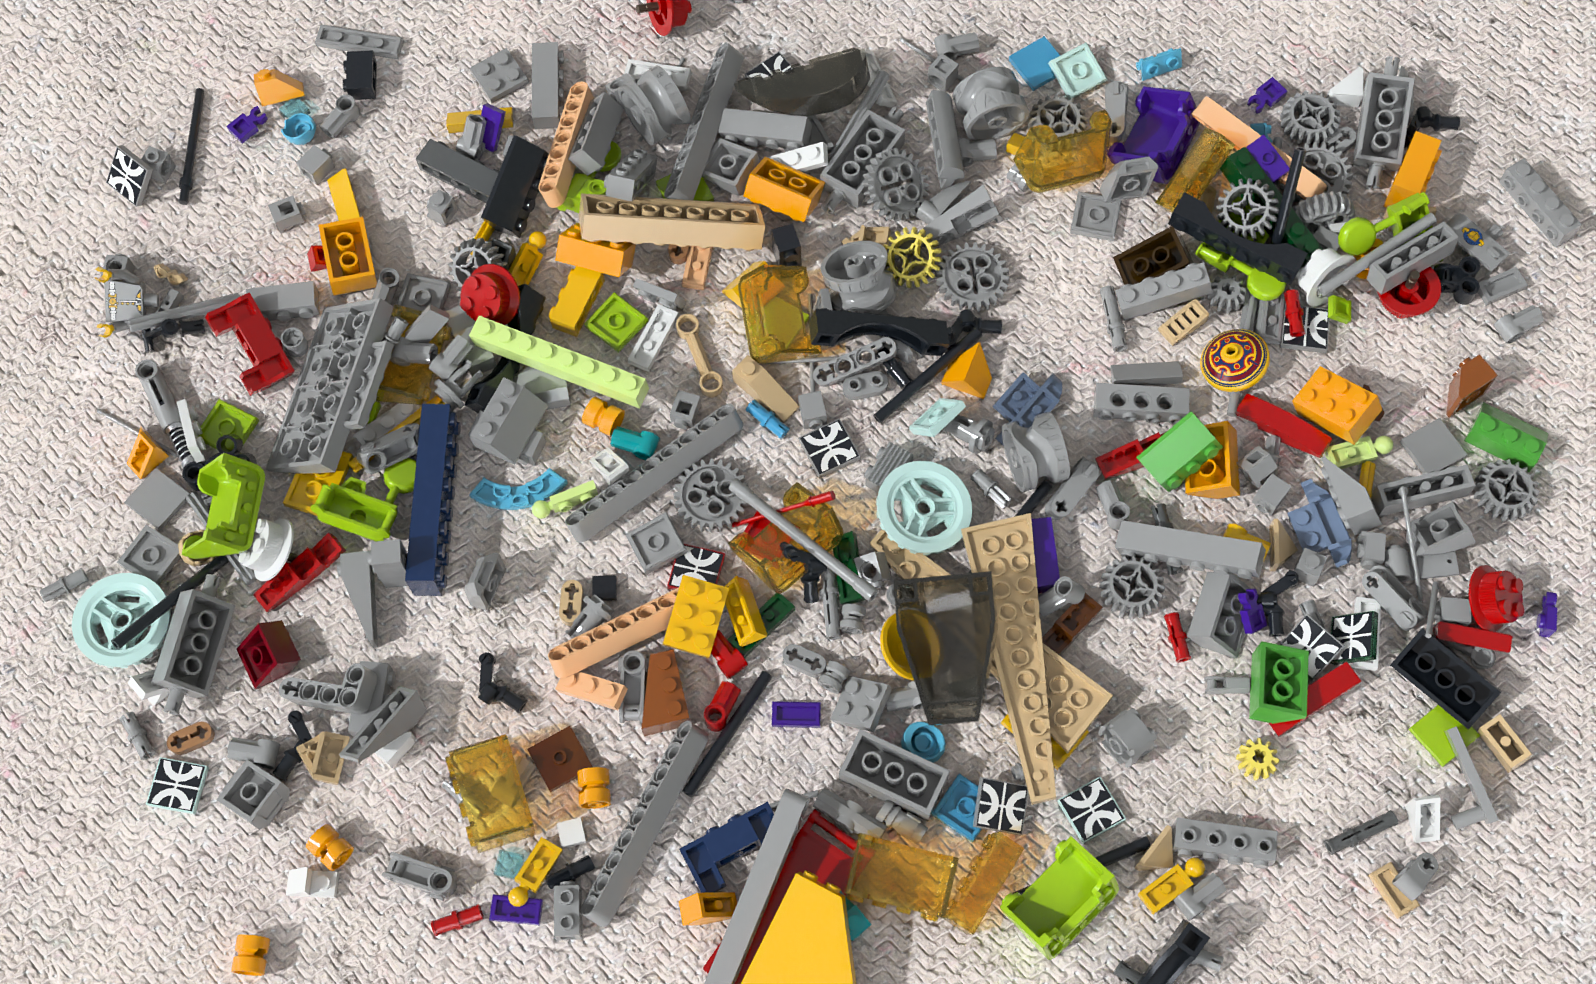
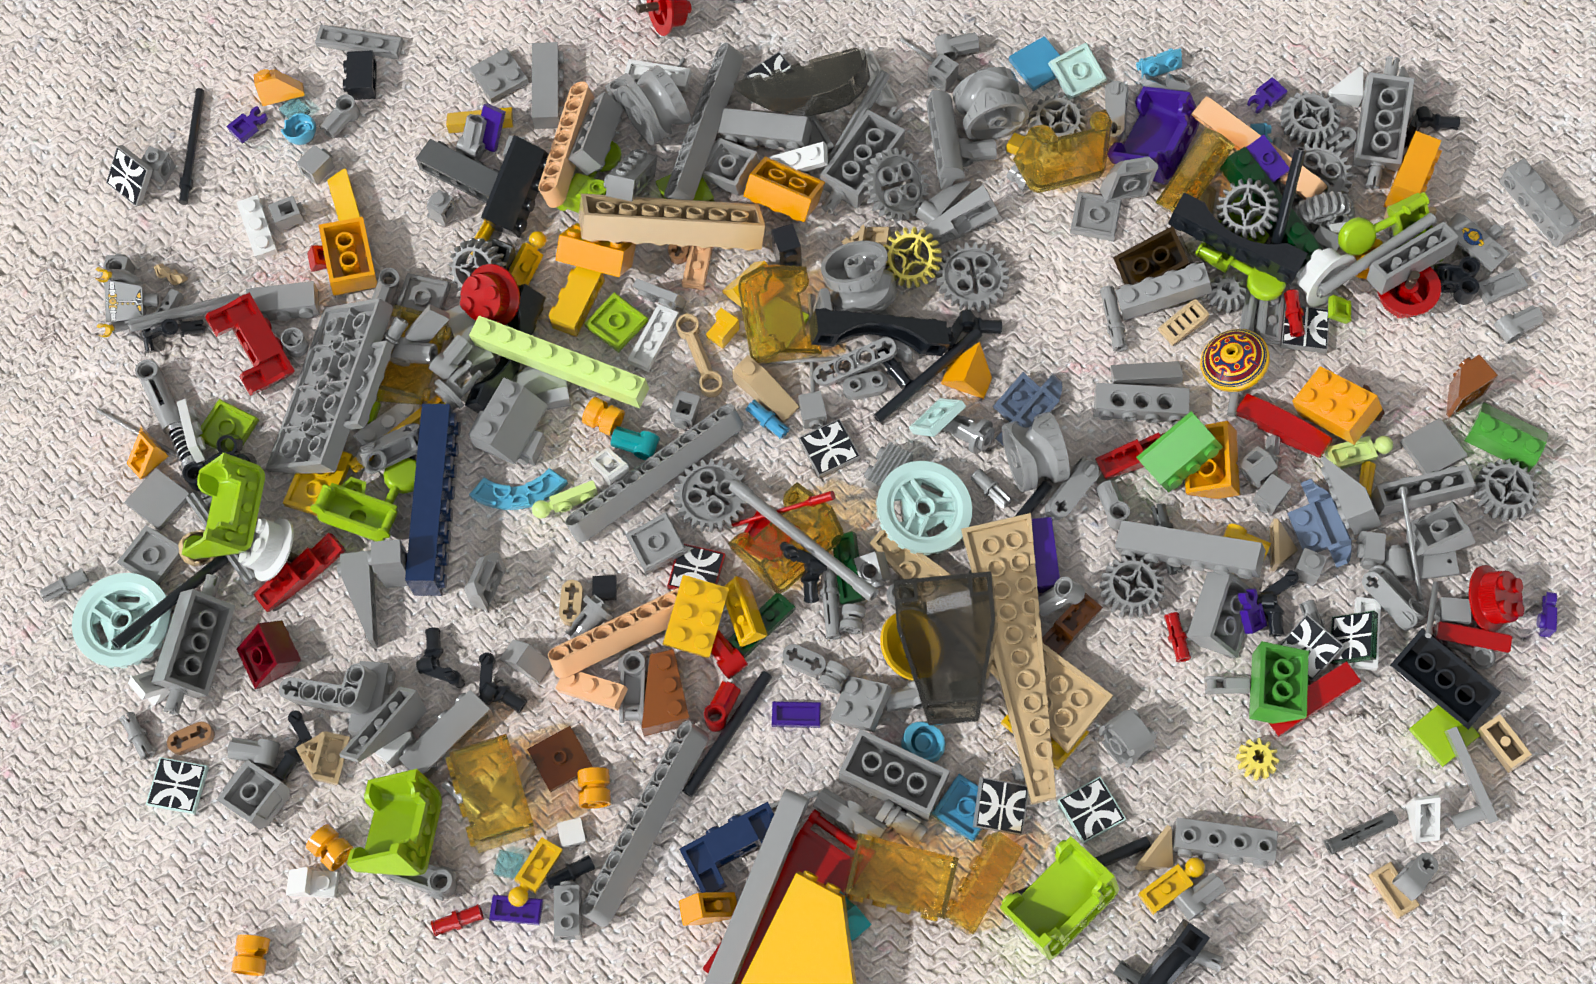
(257, 227): none -> white plate
(401, 826): none -> lime windscreen
(430, 663): none -> black pin
(449, 733): none -> light grey brick
(526, 660): none -> light grey slope
(724, 328): none -> yellow panel
(1171, 82): none -> light grey slope

